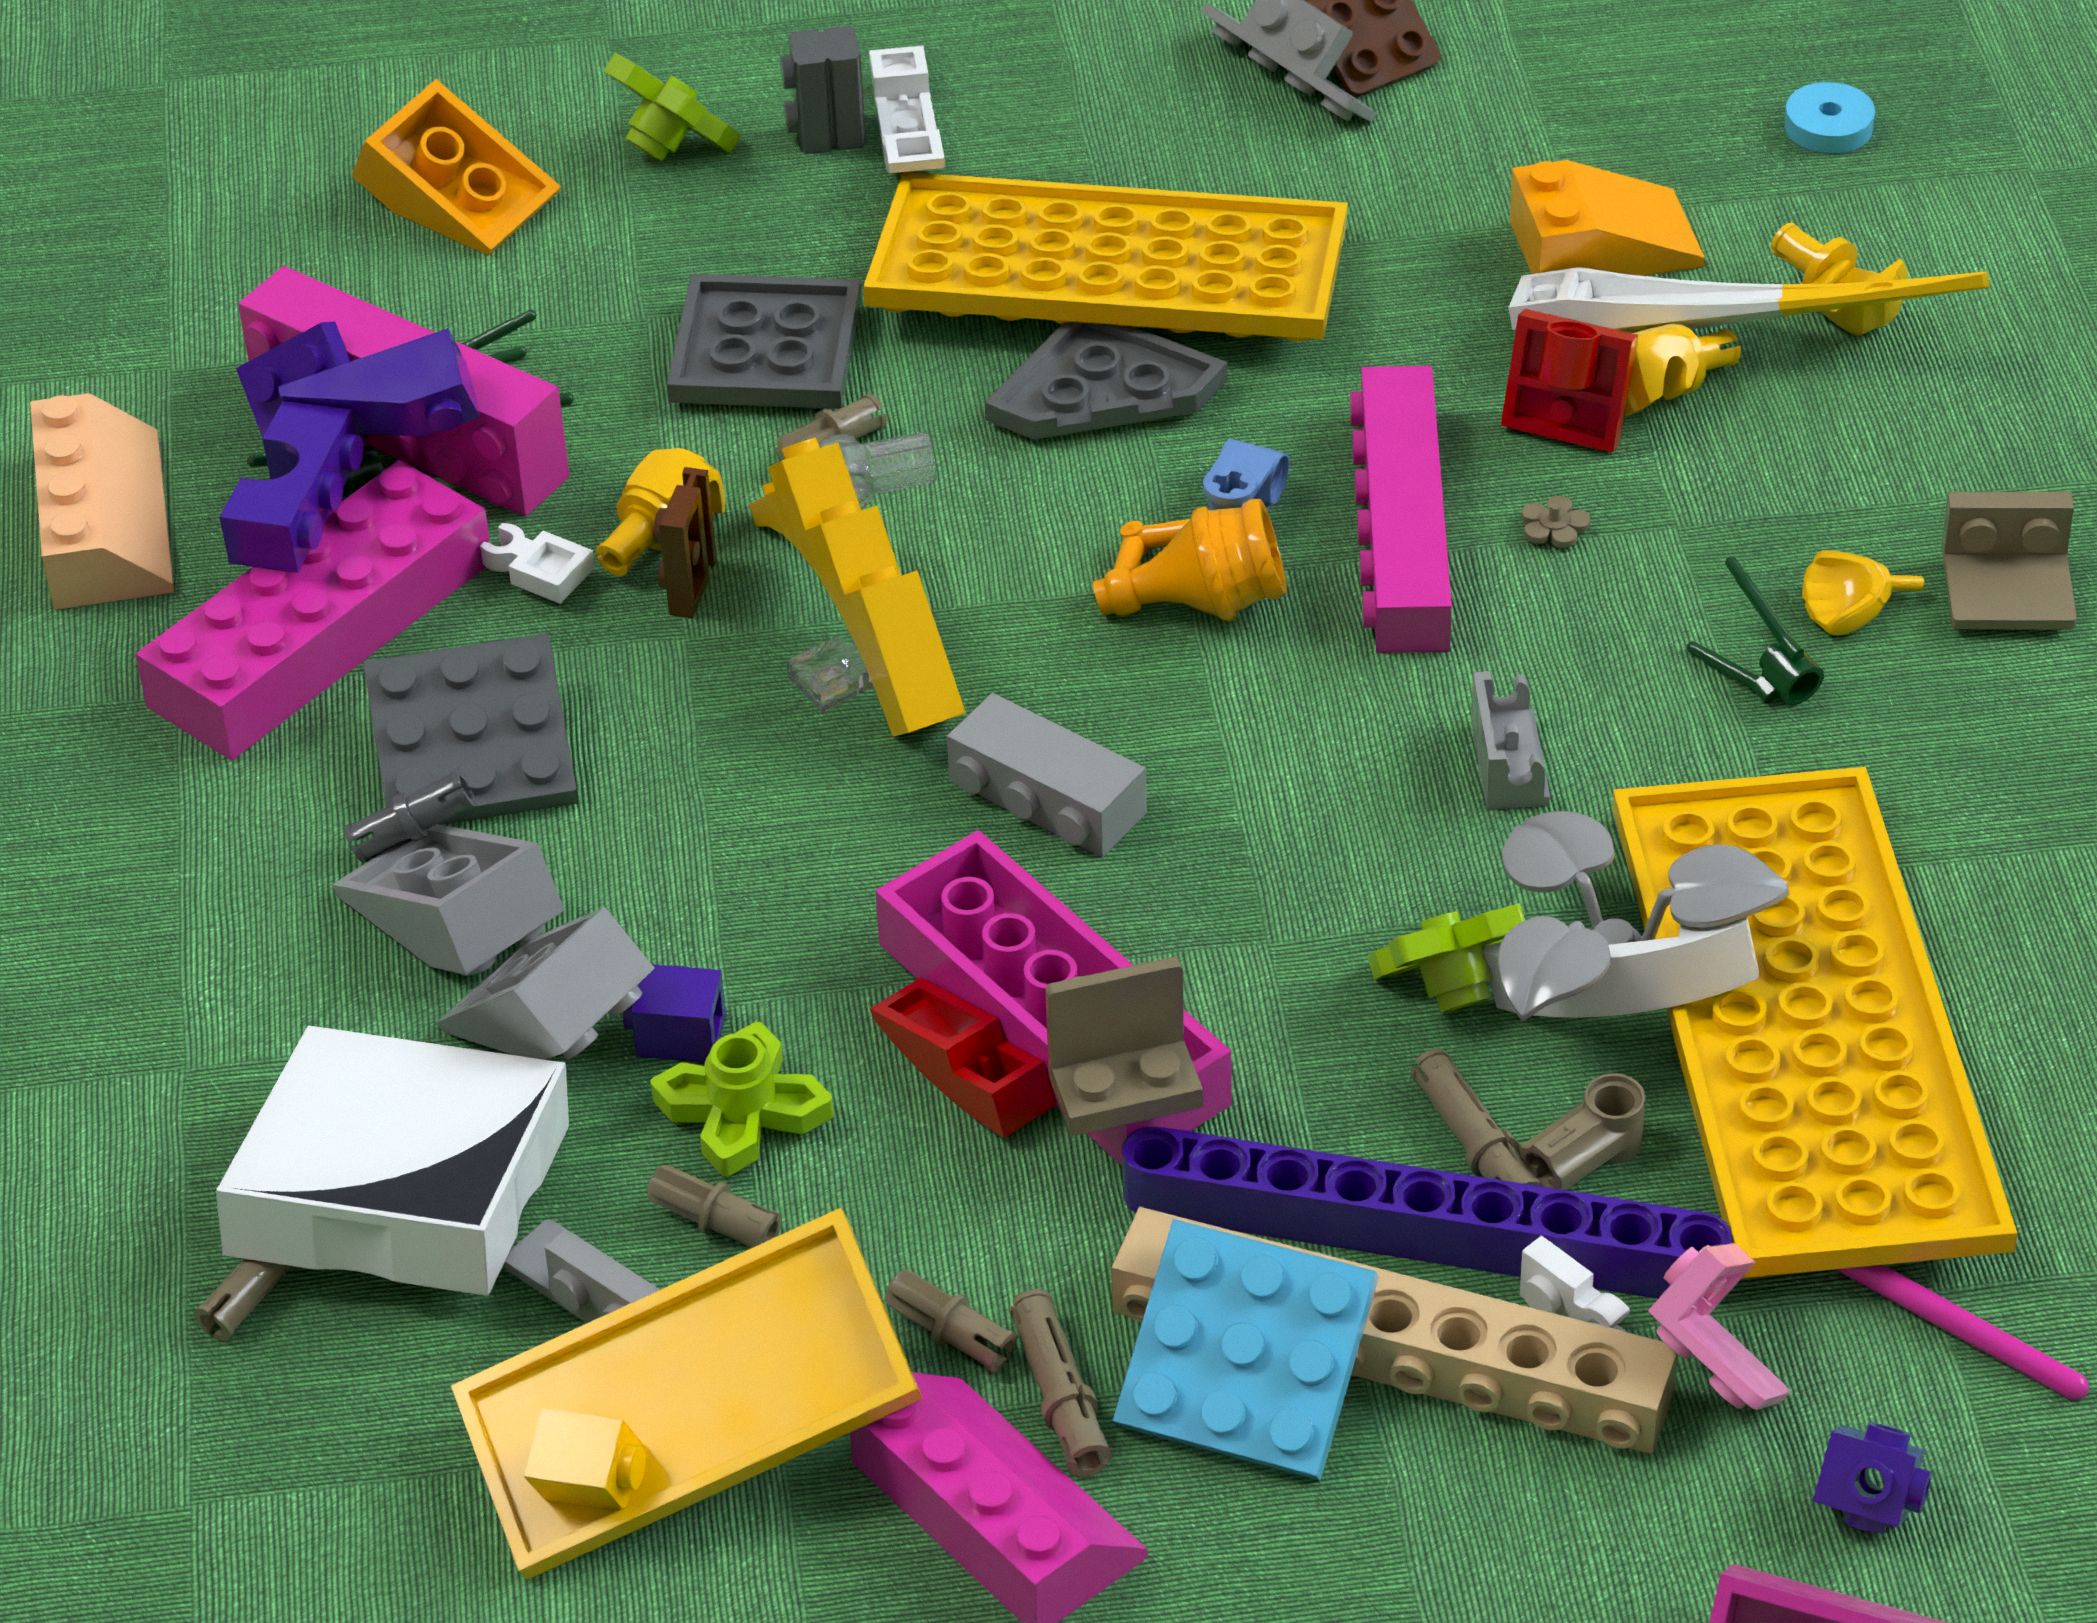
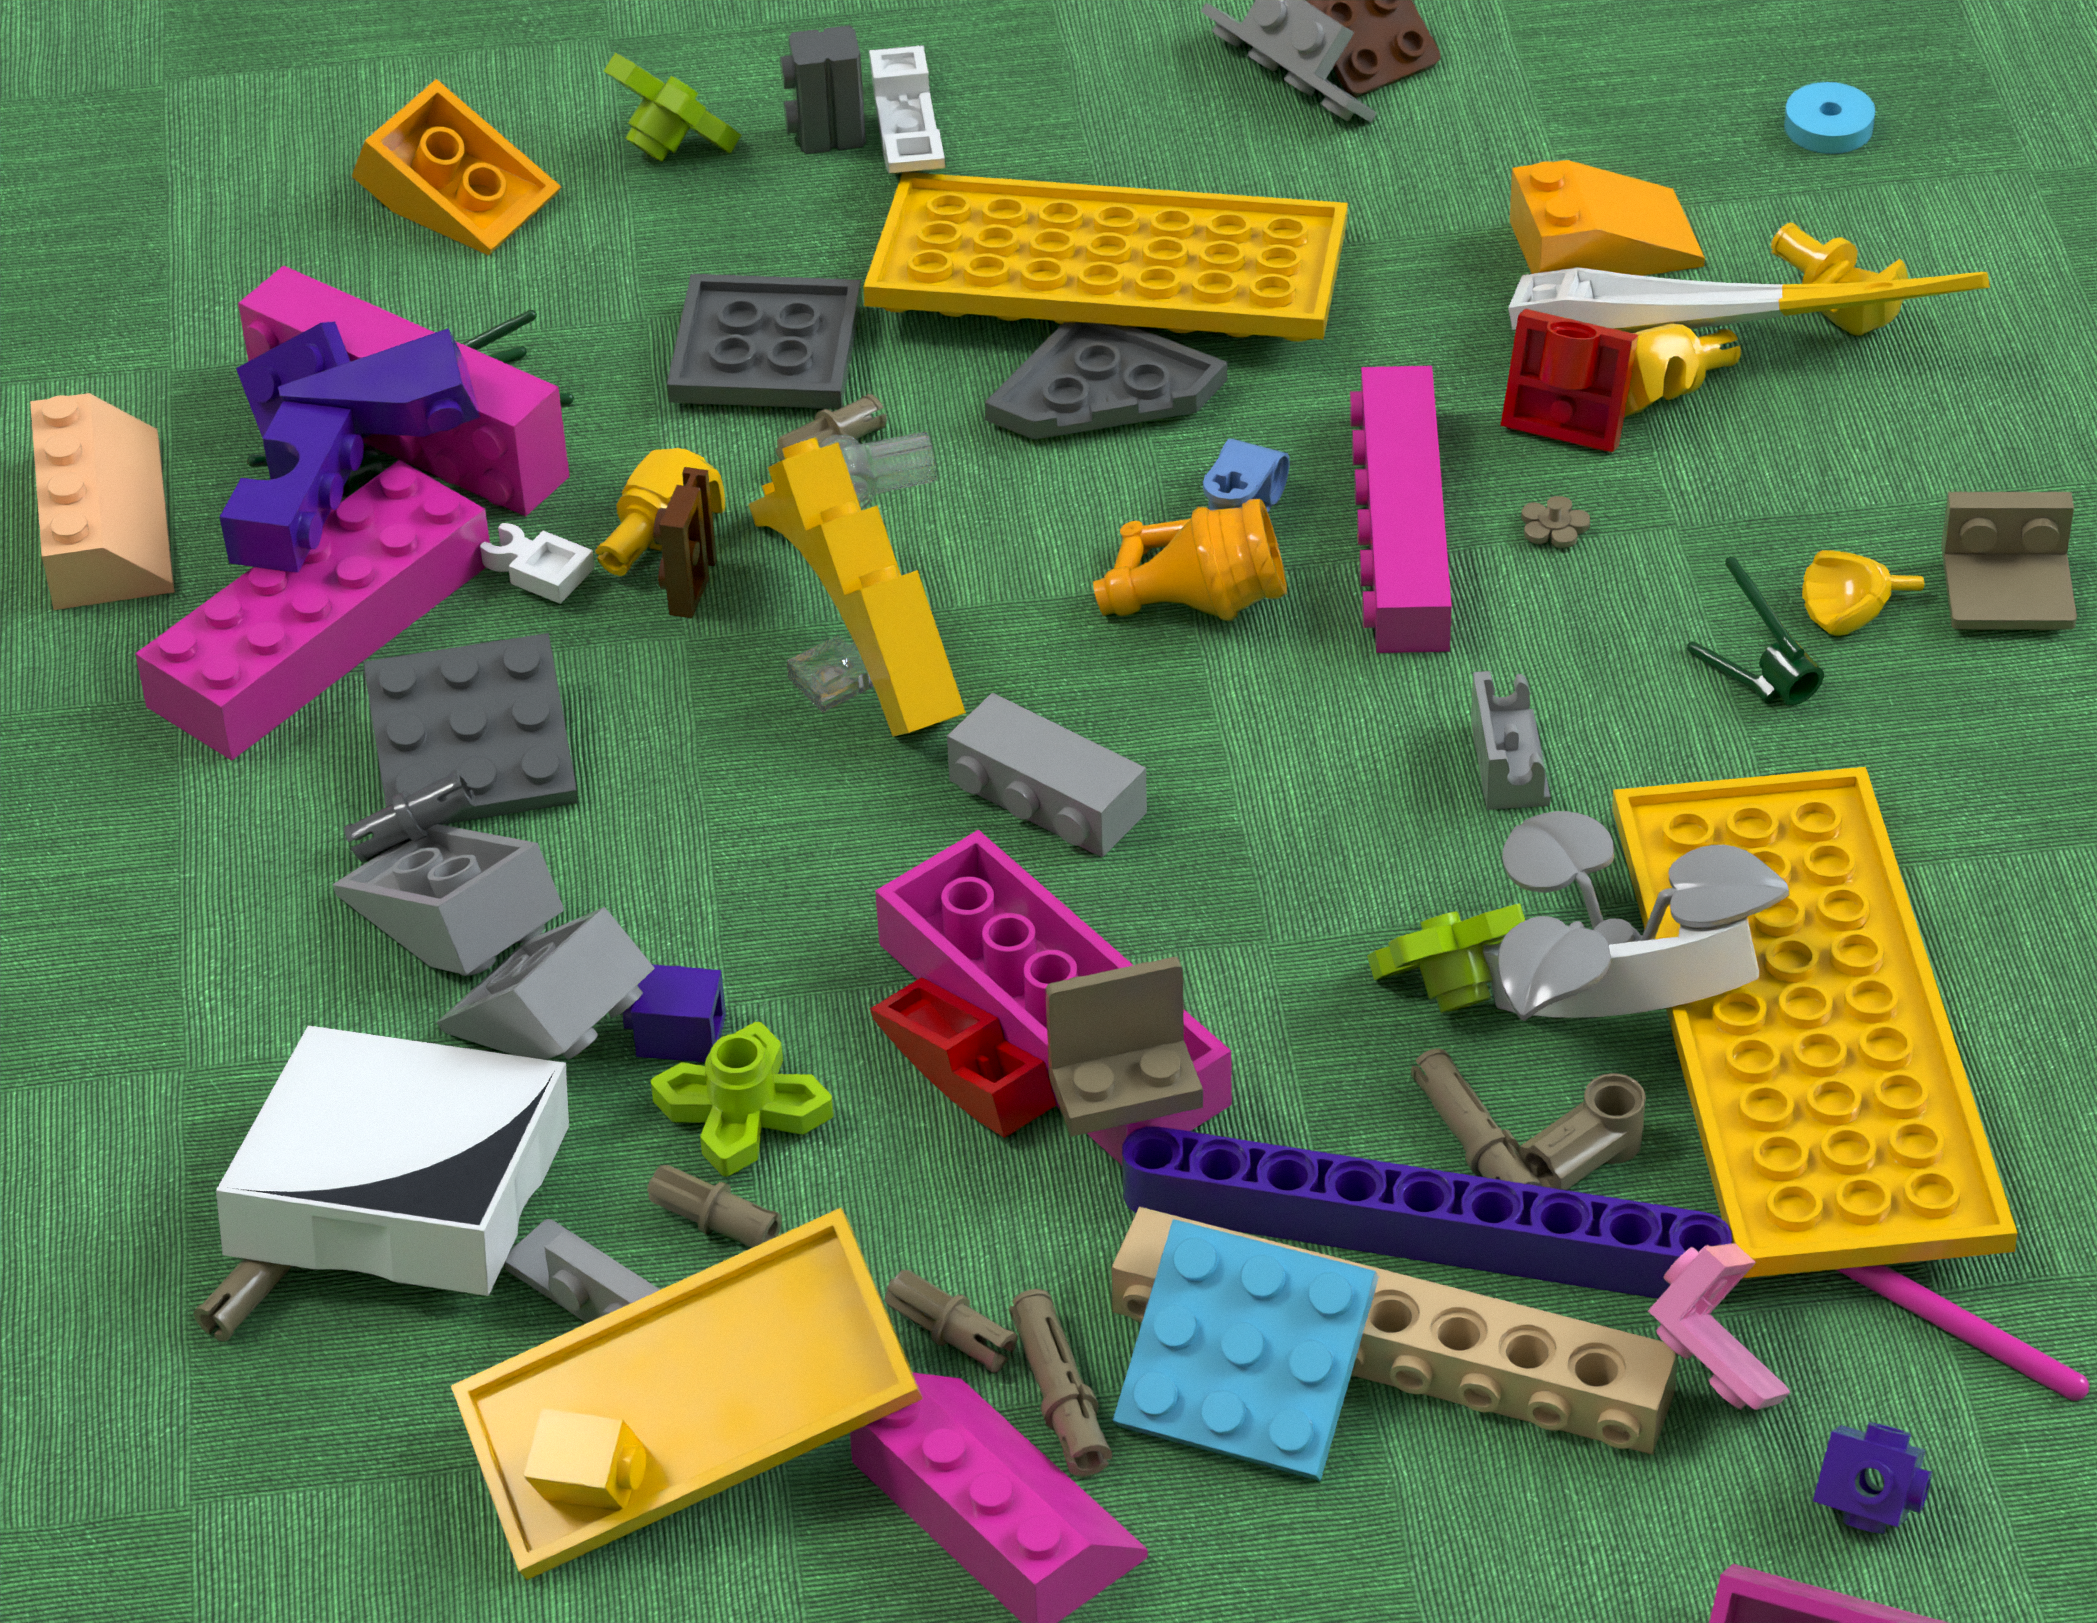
(1565, 1287): white plate -> none

